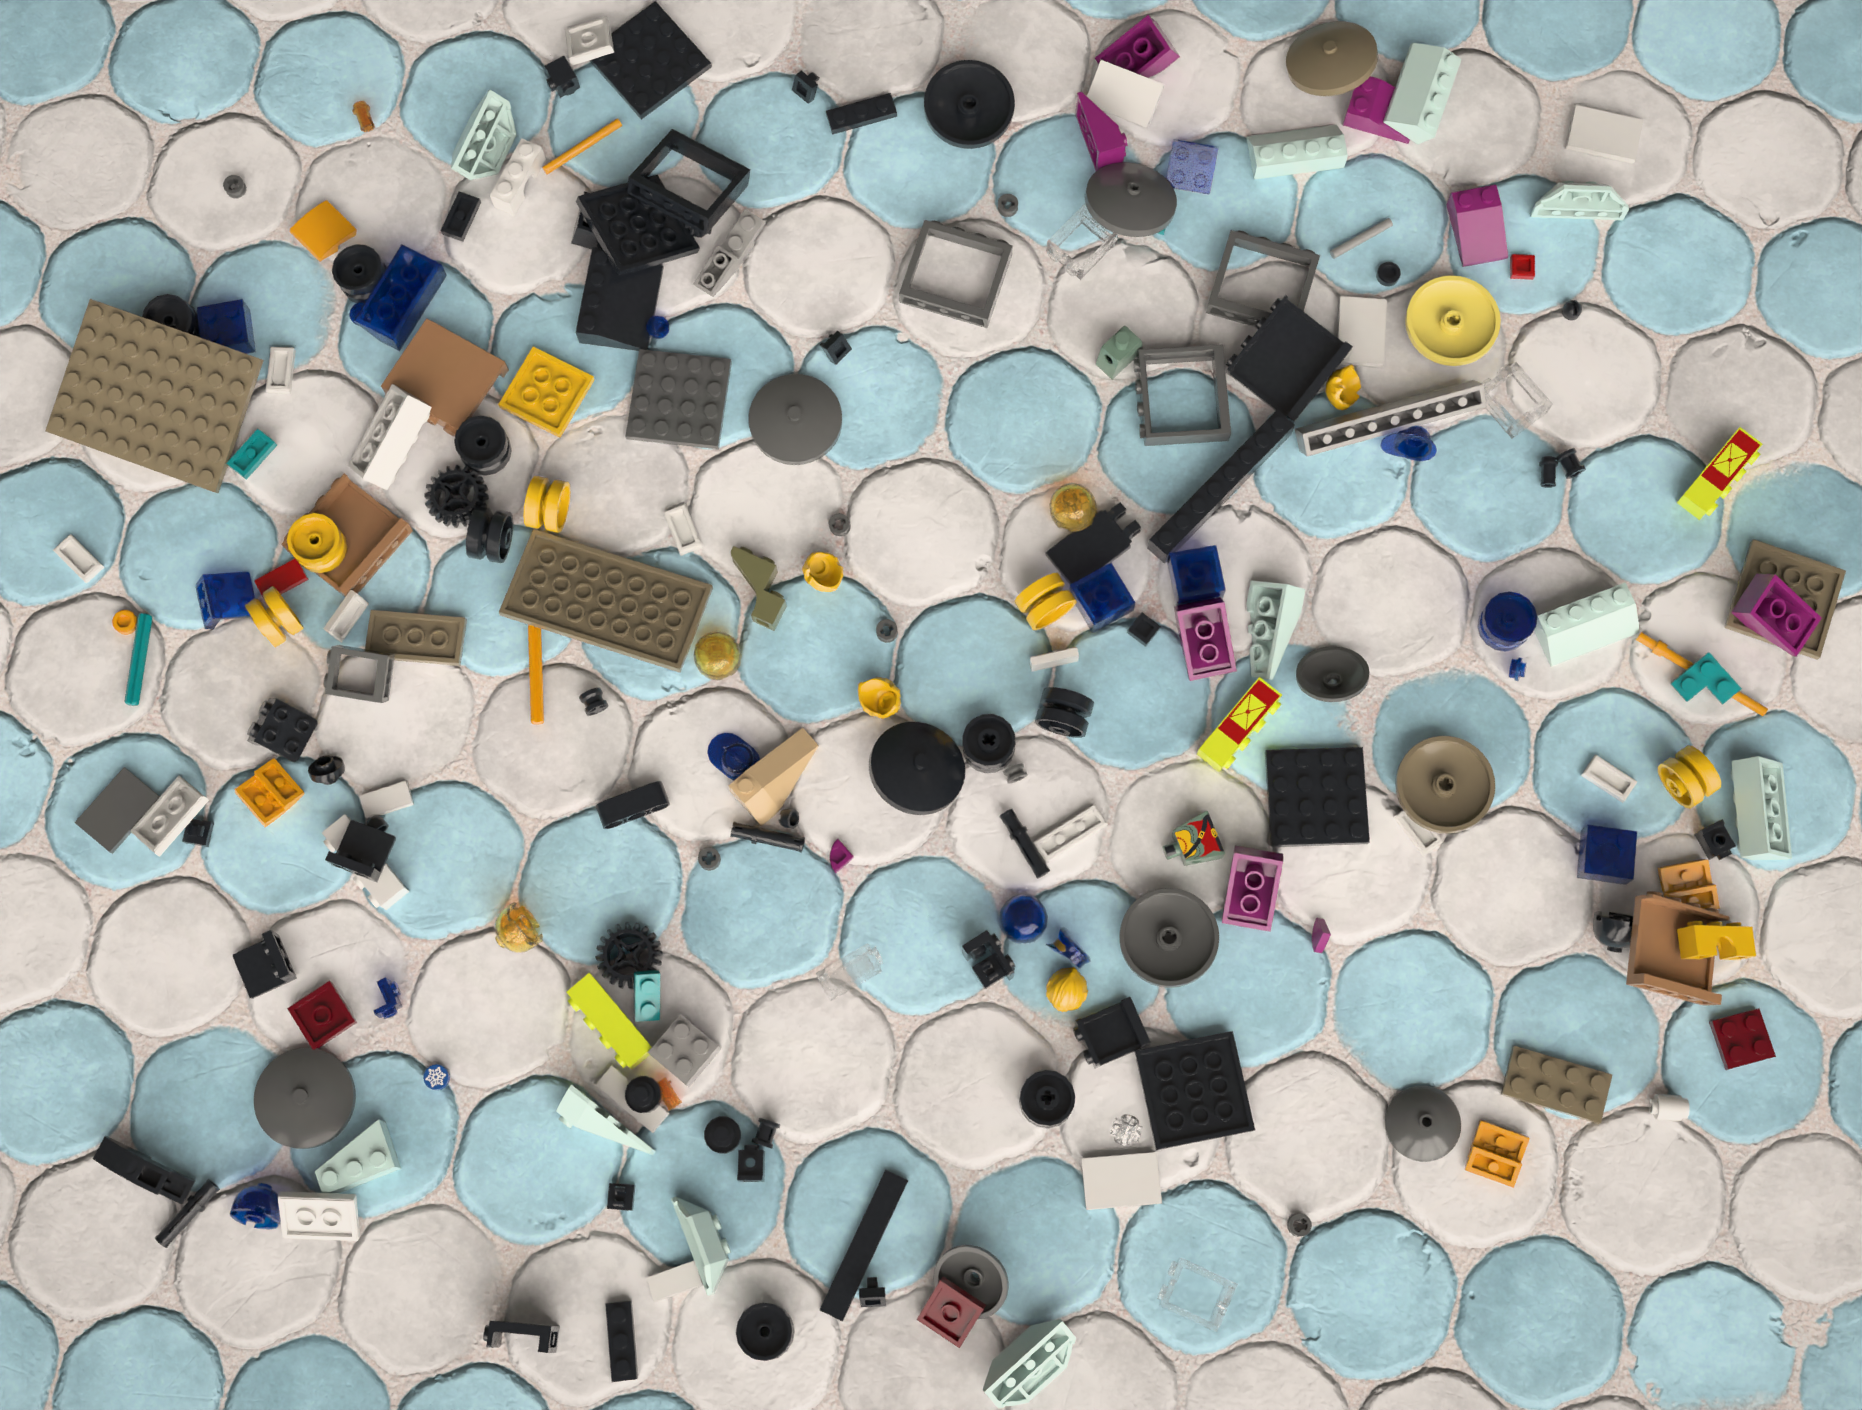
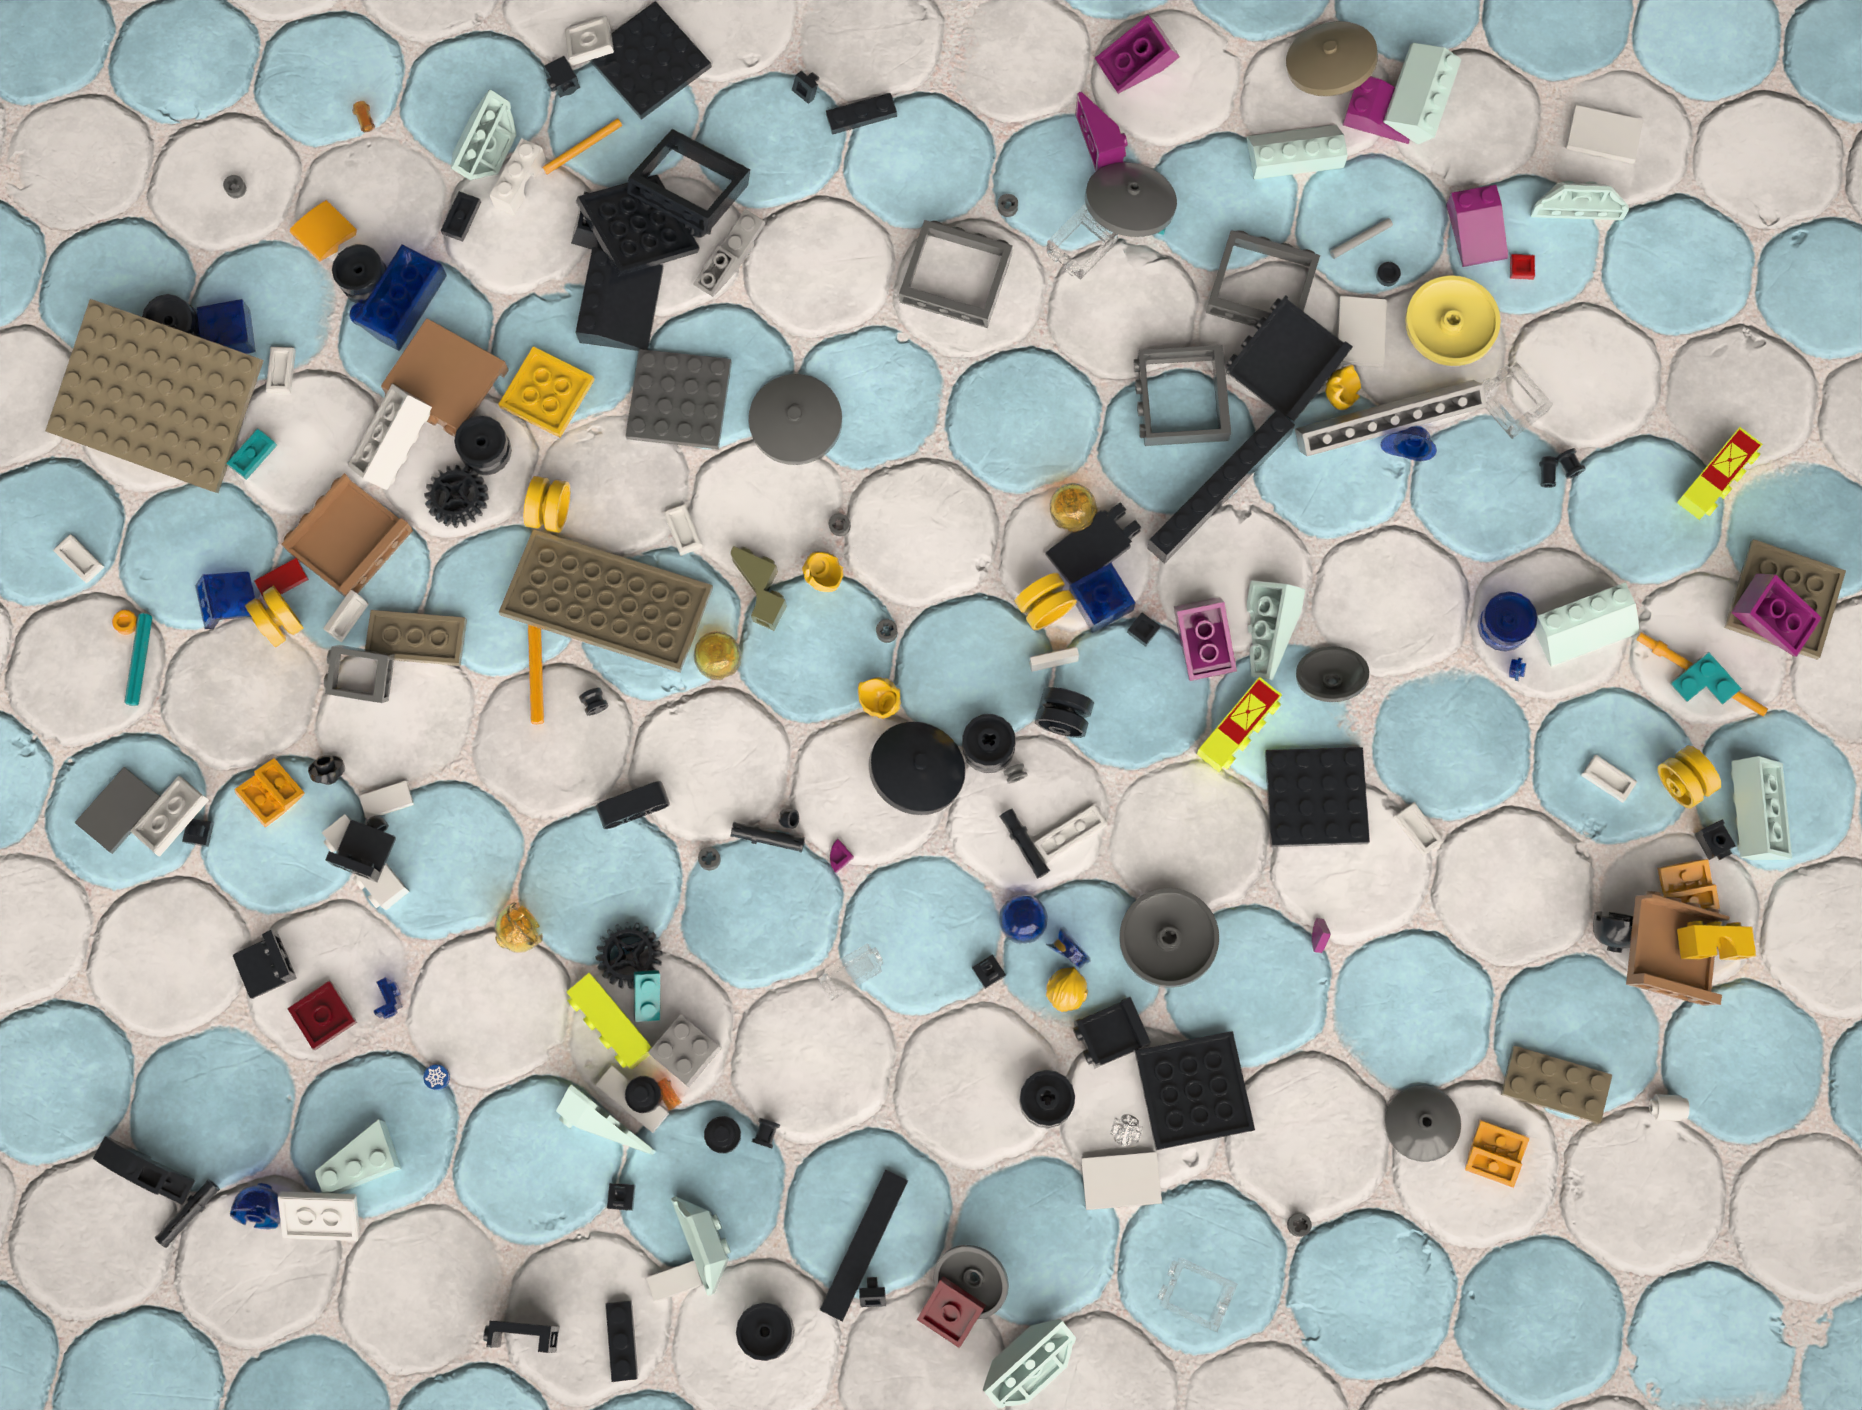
(282, 729): black bracket -> none
(304, 1098): dark grey dish -> none
(317, 543): yellow wheel -> none
(489, 534): black wheel -> none
(657, 327): clear blue plate -> none
(731, 755): clear blue piece -> none
(755, 1173): black brick -> none
(770, 780): tan wedge -> none
(836, 347): black tile -> none
(969, 104): black dish -> none
(977, 946): black bracket -> none
(1122, 349): sand green torso -> none
(1125, 93): white tile -> none
(1192, 166): clear blue bracket -> none
(1195, 842): torso -> none
(1196, 575): clear blue brick -> none
(1252, 888): magenta slope -> none
(1445, 784): dark tan dish -> none
(1567, 310): black hinge -> none
(1607, 854): clear blue brick -> none
(1742, 1039): dark red plate -> none

